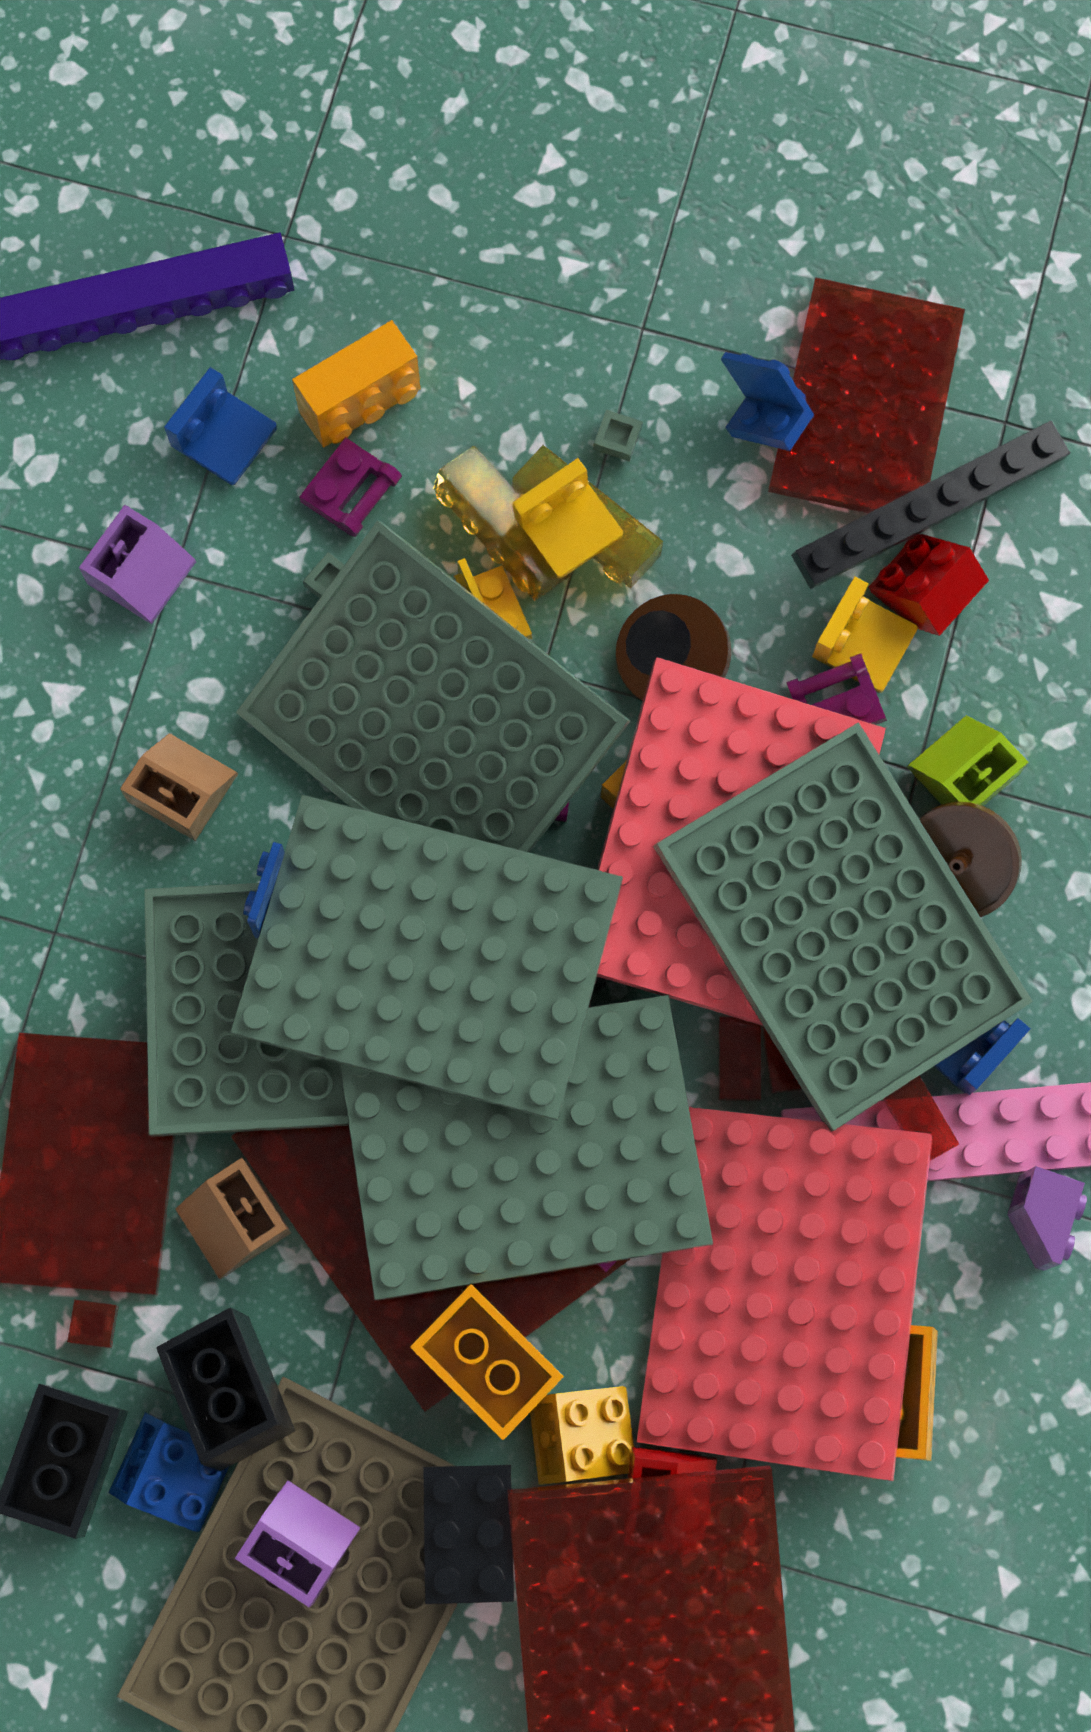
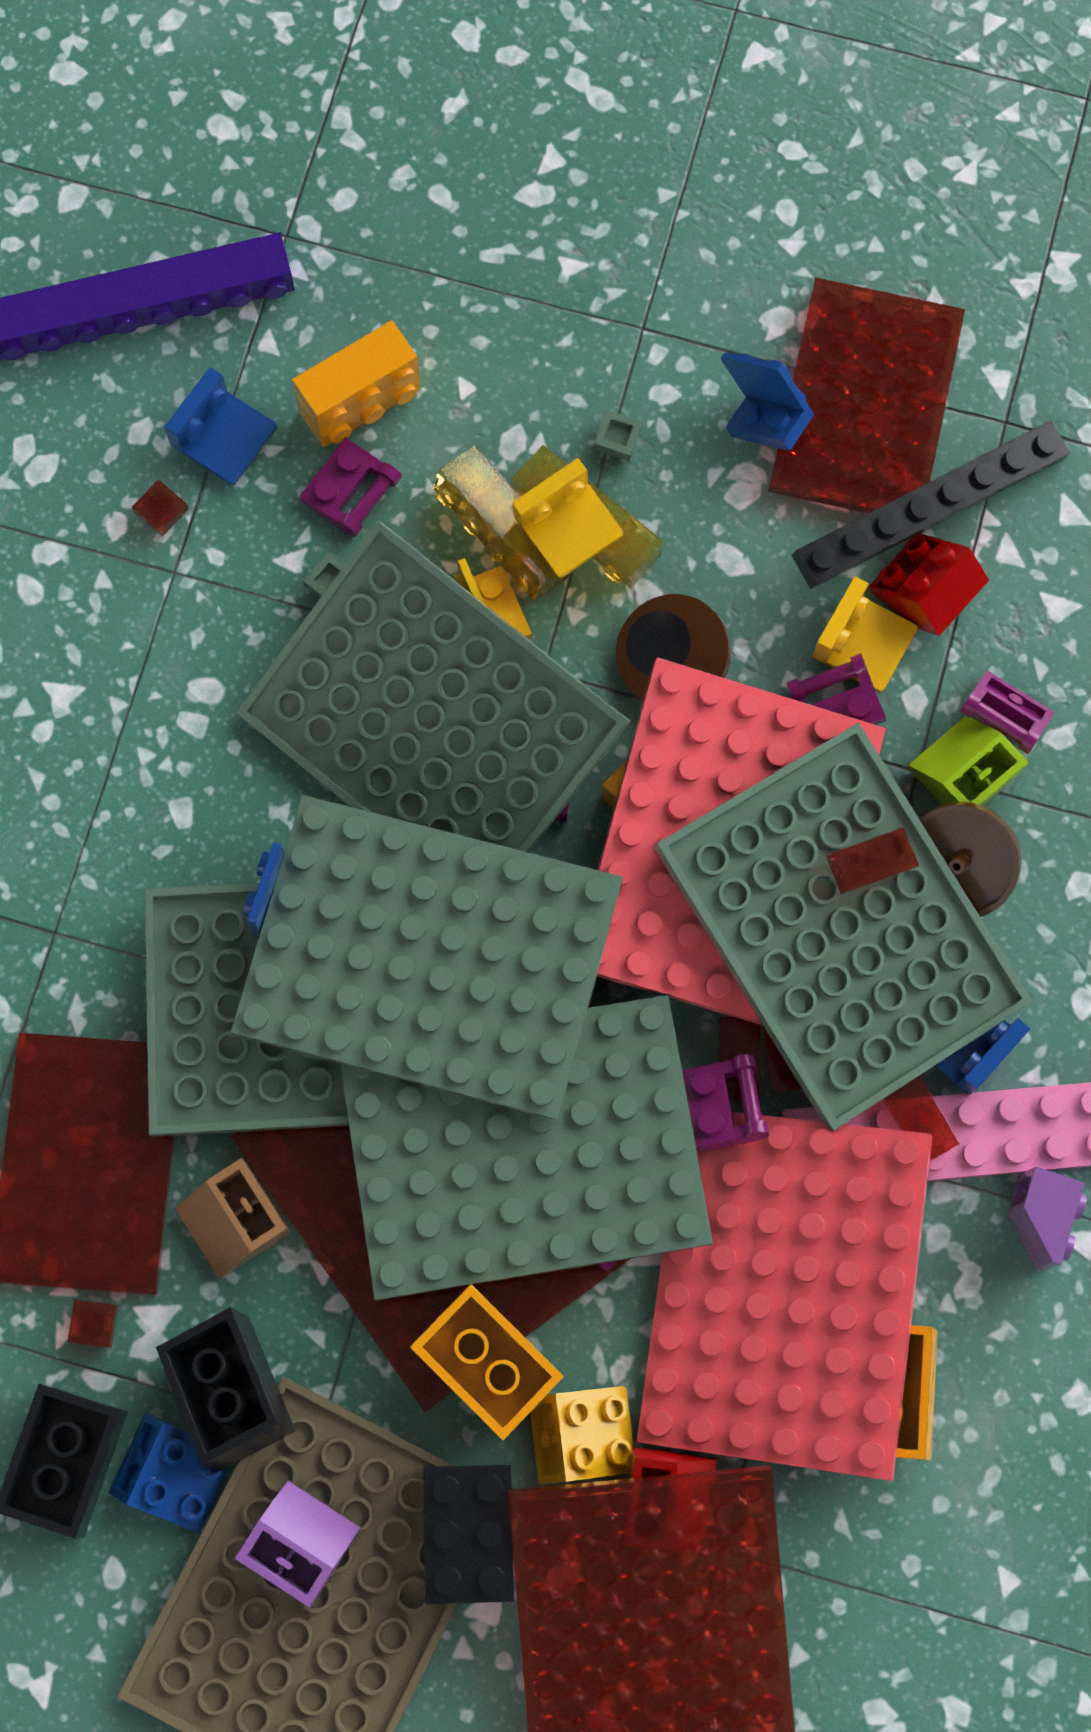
(137, 564): medium lavender slope -> none
(160, 508): none -> clear red plate
(178, 785): medium nougat slope -> none
(711, 1104): none -> magenta plate
(872, 860): none -> clear red plate
(1007, 711): none -> magenta plate

